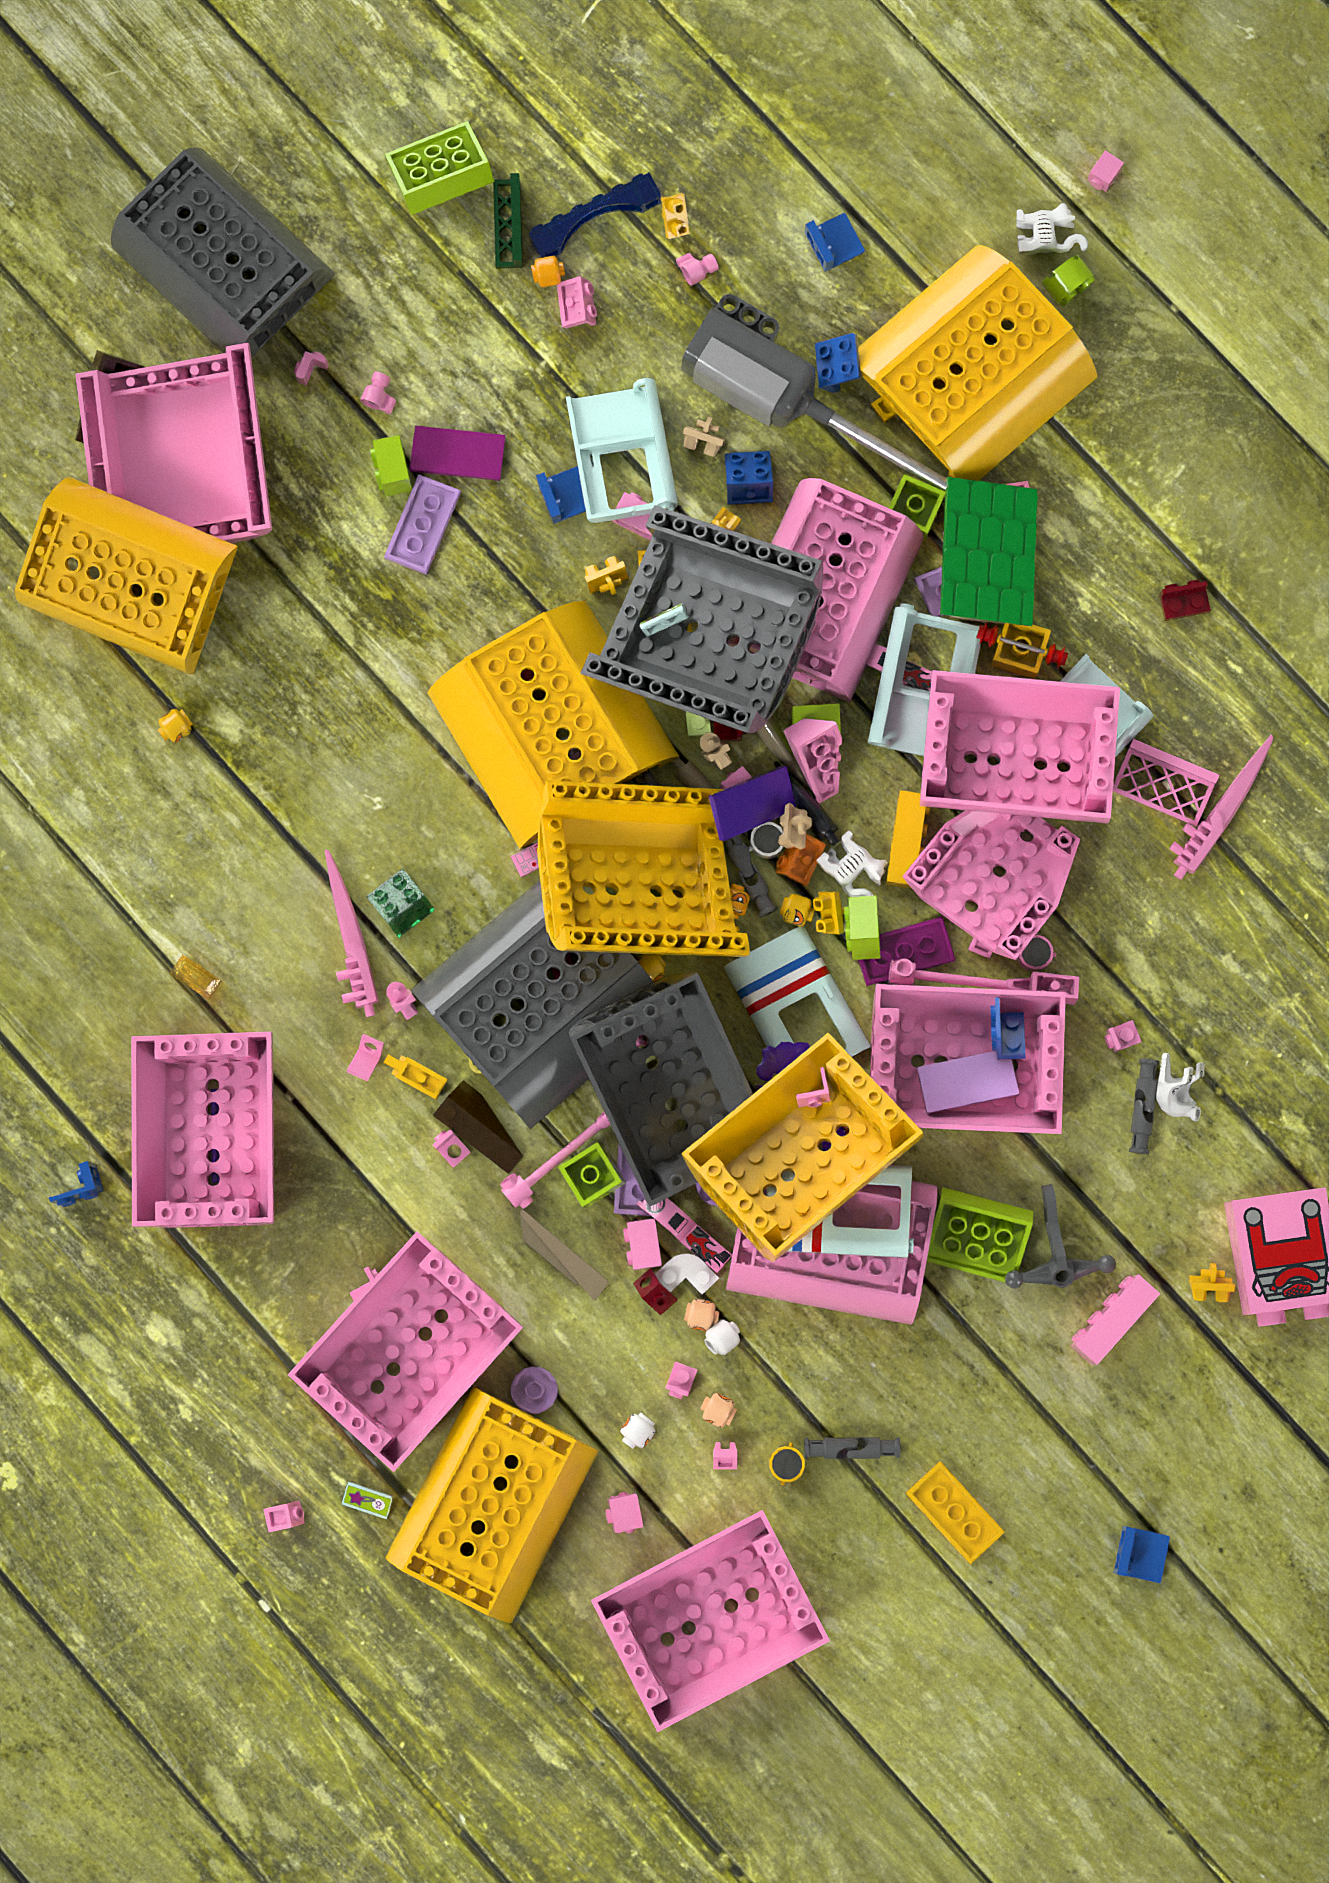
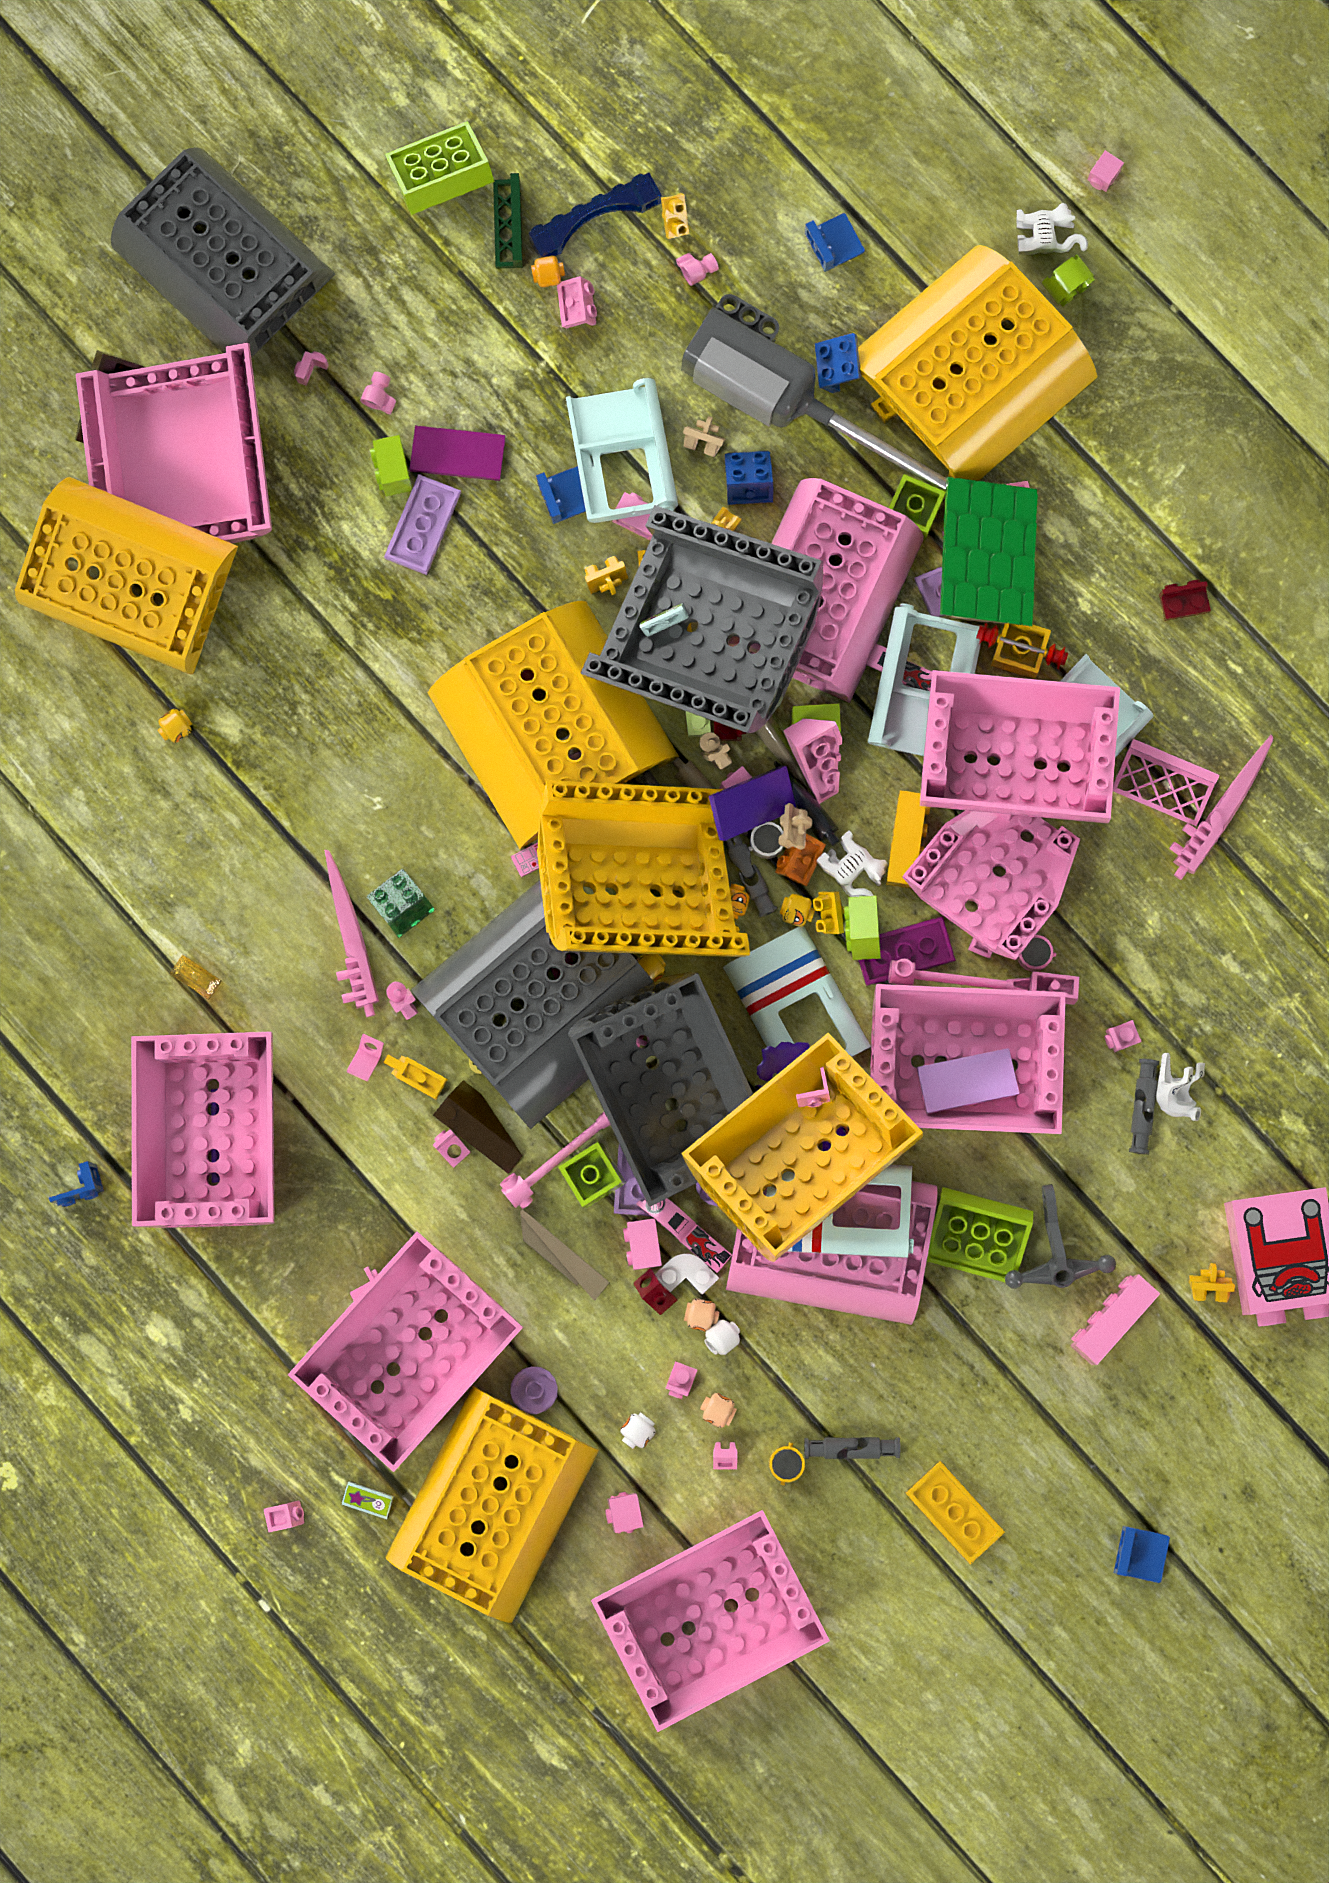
(1007, 1033): blue bracket -> none

